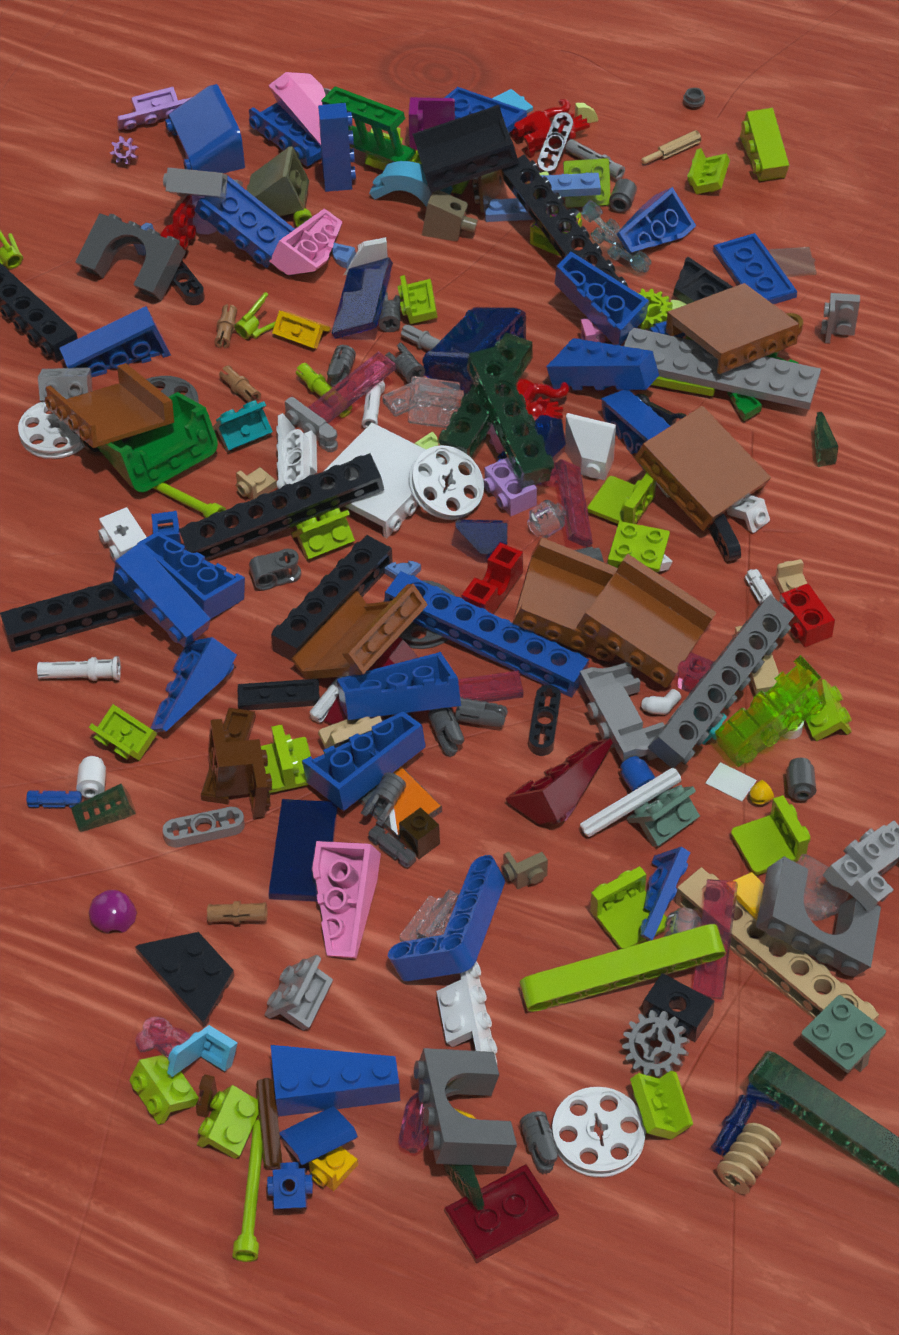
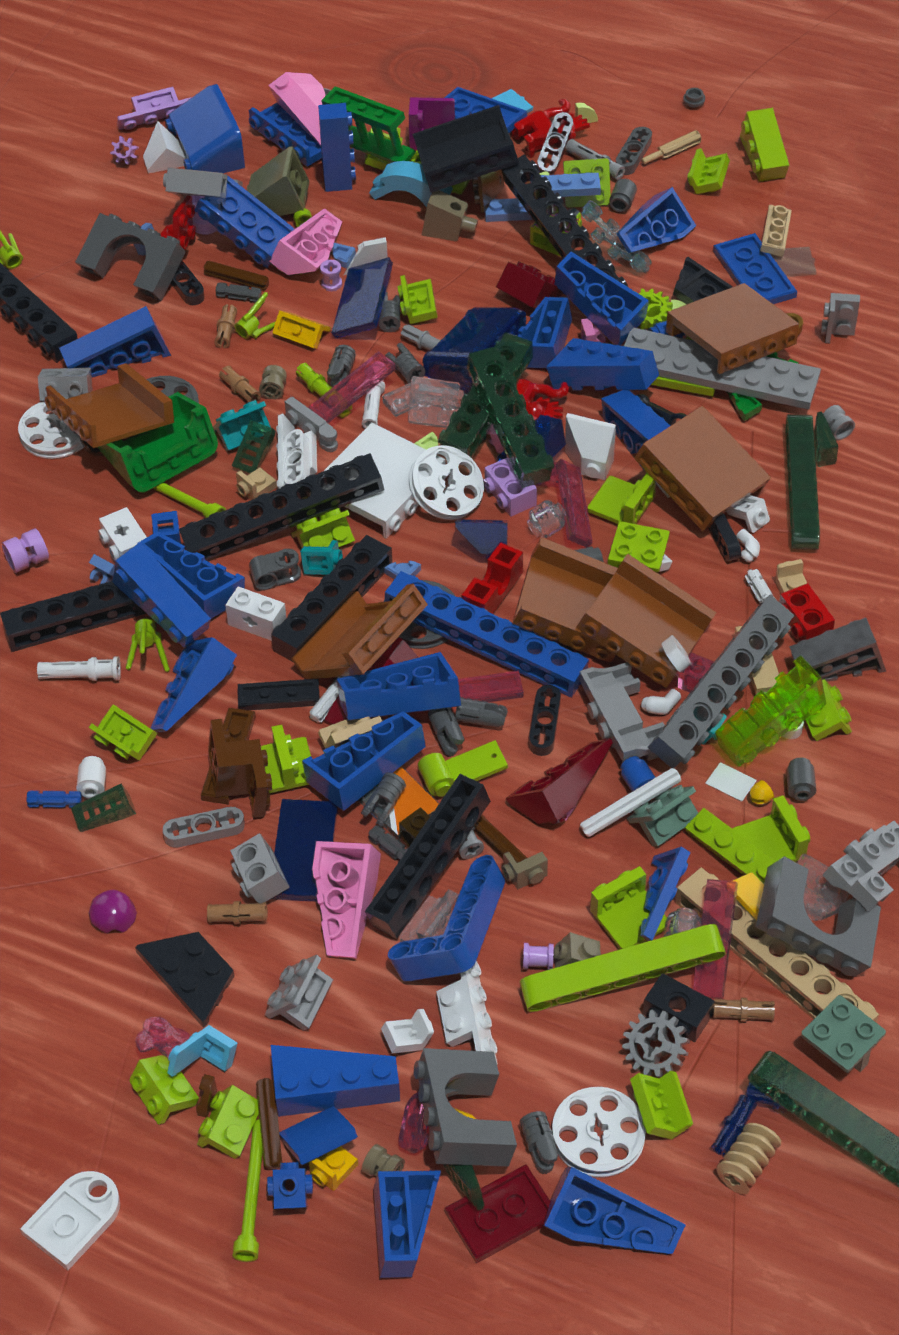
(17, 555): none -> lavender wheel
(73, 1218): none -> white tile
(103, 568): none -> medium blue tile
(145, 635): none -> lime plant
(163, 151): none -> white slope
(236, 275): none -> reddish brown axle
(238, 292): none -> dark grey axle
(252, 428): none -> clear green slope
(254, 612): none -> white brick
(259, 869): none -> light grey brick
(273, 382): none -> dark tan wheel
(320, 559): none -> teal bracket
(333, 275): none -> lavender bush
(380, 1160): none -> dark tan wheel
(401, 1216): none -> blue wedge
(409, 1033): none -> white bracket
(428, 856): none -> black brick
(471, 841): none -> light grey bush
(475, 764): none -> lime door
(497, 839): none -> reddish brown axle
(527, 284): none -> dark red slope
(538, 956): none -> lavender bush
(547, 330): none -> blue wedge
(574, 949): none -> dark tan bracket
(603, 1215): none -> blue wedge
(632, 142): none -> dark grey beam
(676, 653): none -> white beam
(729, 845): none -> lime plate
(744, 1009): none -> medium nougat pin
(751, 545): none -> white arm
(776, 230): none -> tan tile
(802, 482): none -> clear green beam
(839, 423): none -> light grey wheel
(841, 651): none -> flat silver wedge

